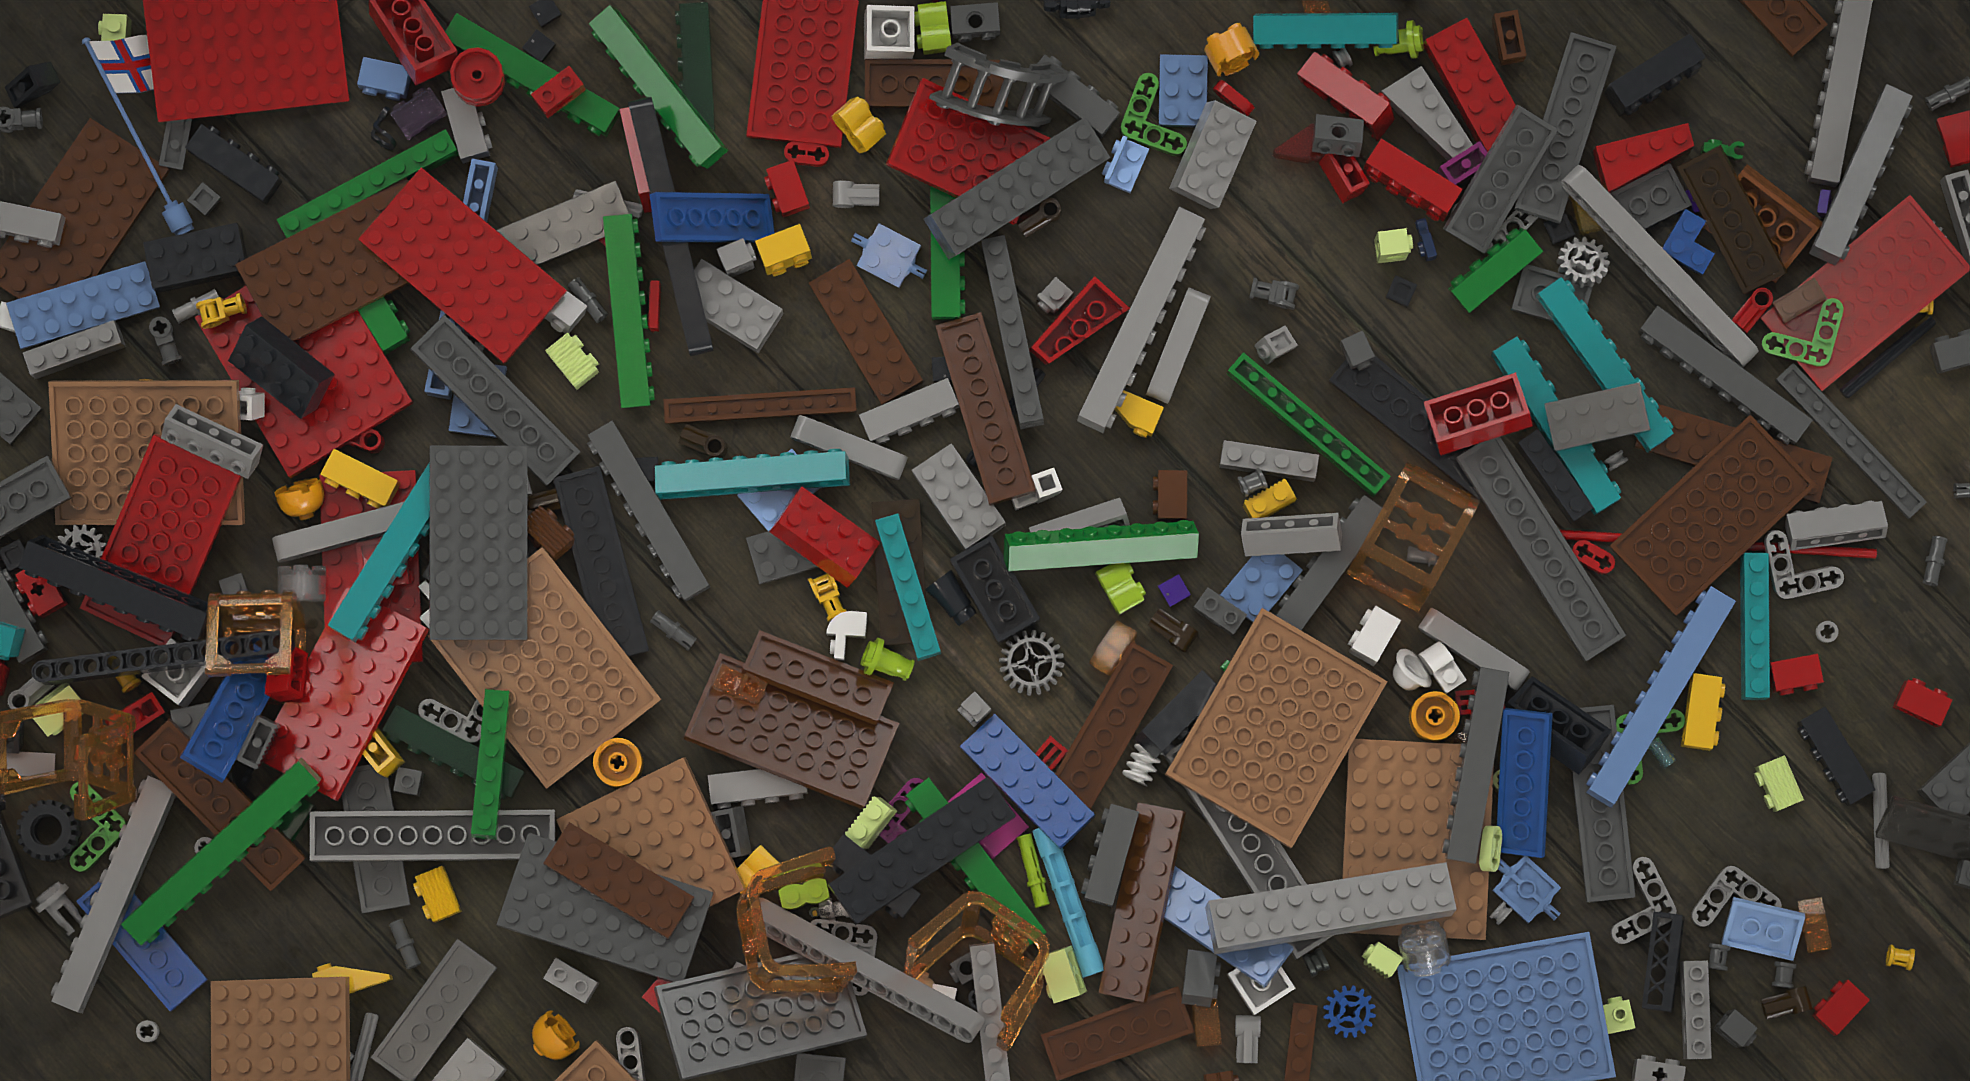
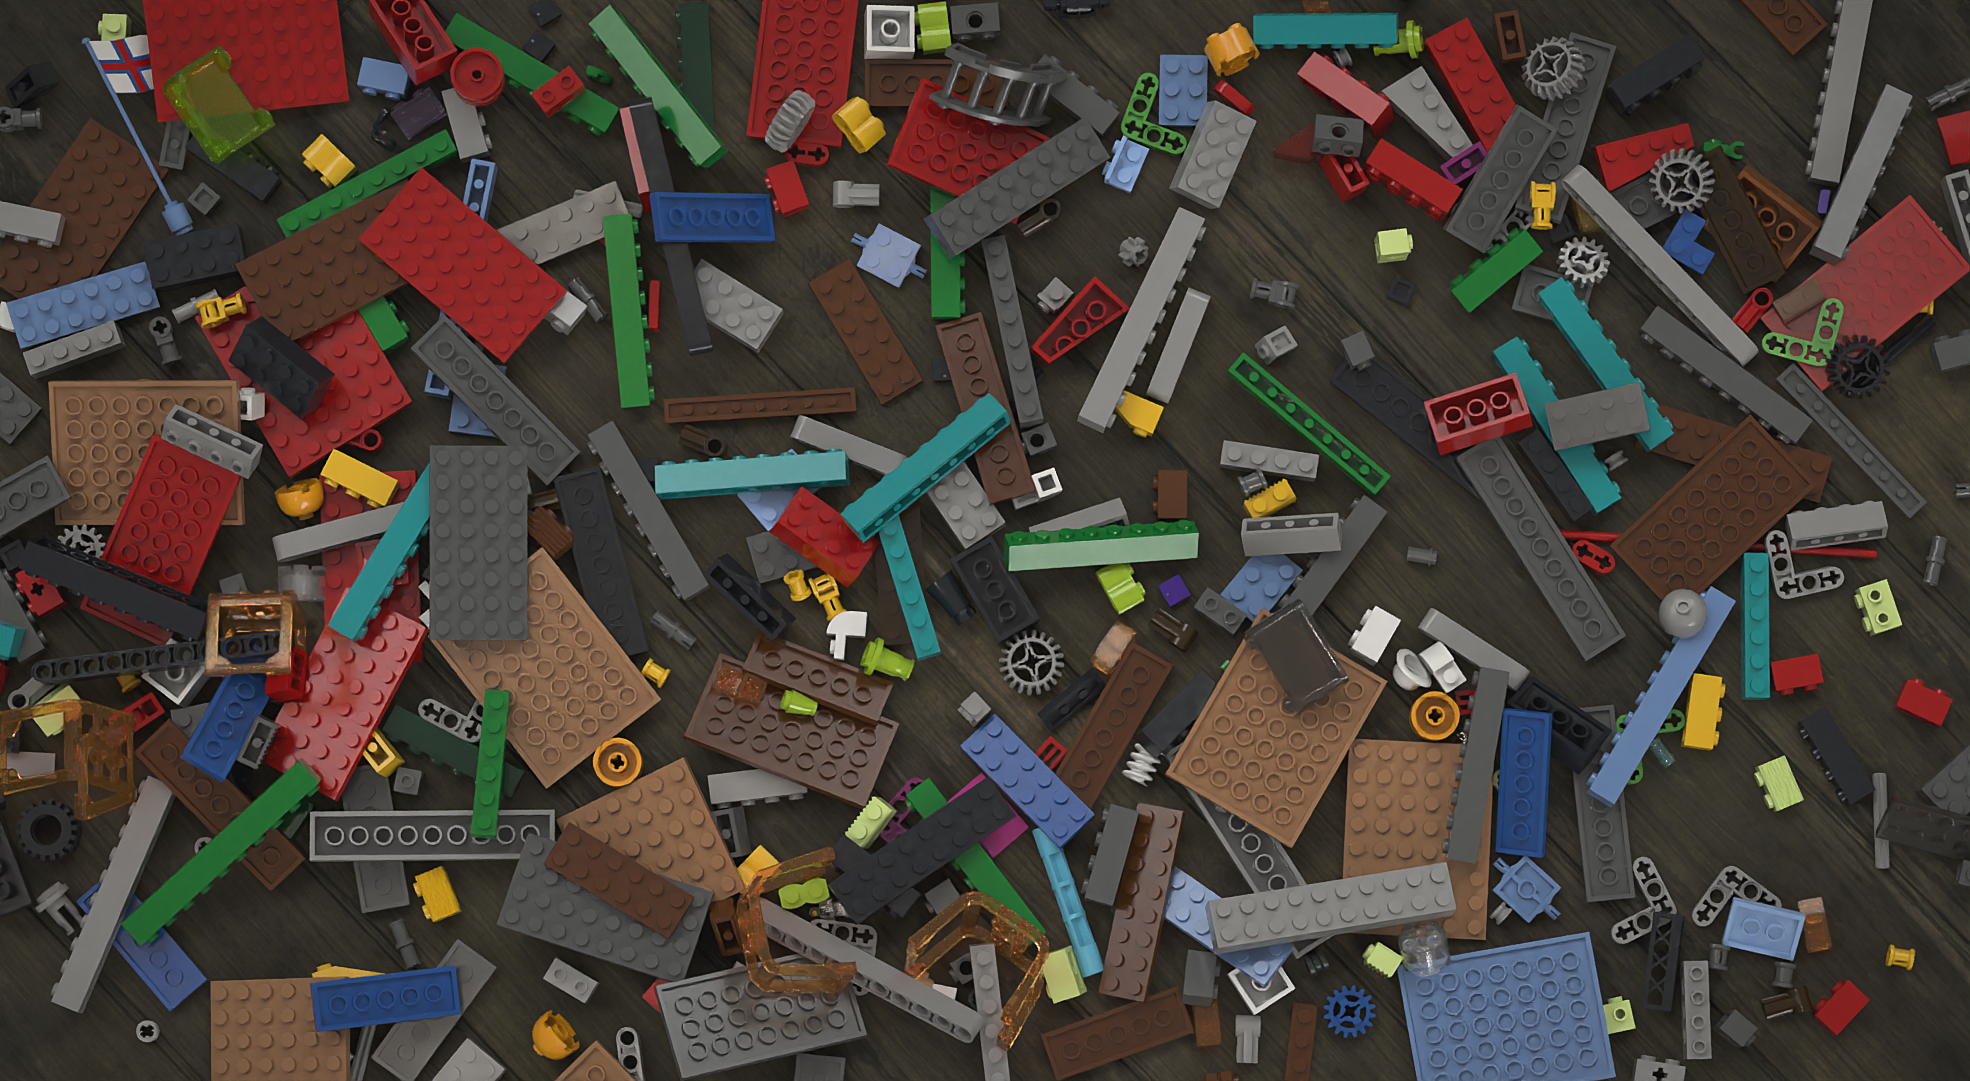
(103, 831): bright green beam -> none
(215, 106): none -> clear neon green windscreen
(329, 162): none -> yellow brick
(385, 998): none -> blue plate
(572, 360): yellowish green brick -> none
(598, 75): none -> green tile
(655, 673): none -> yellow bush
(725, 926): none -> reddish brown brick
(737, 257): light grey brick -> none
(749, 597): none -> black brick
(784, 250): yellow brick -> none
(790, 121): none -> light grey gear
(797, 585): none -> yellow bush
(797, 703): none -> lime cone
(909, 411): light grey brick -> none
(925, 467): none -> teal brick
(941, 897): none -> dark grey brick
(1033, 871): lime pin -> none
(1045, 433): none -> dark grey brick
(1071, 700): none -> black plate
(1133, 251): none -> light grey gear
(1297, 656): none -> clear smoke windscreen
(1423, 542): clear orange windscreen -> none
(1425, 246): dark blue plate -> none
(1490, 848): yellowish green beam -> none
(1542, 200): none -> yellow connector
(1567, 66): none -> light grey gear
(1683, 613): none -> light grey cylinder
(1689, 184): none -> light grey gear
(1833, 636): light grey bush -> none
(1875, 377): none -> black gear
(1877, 607): none -> yellowish green brick

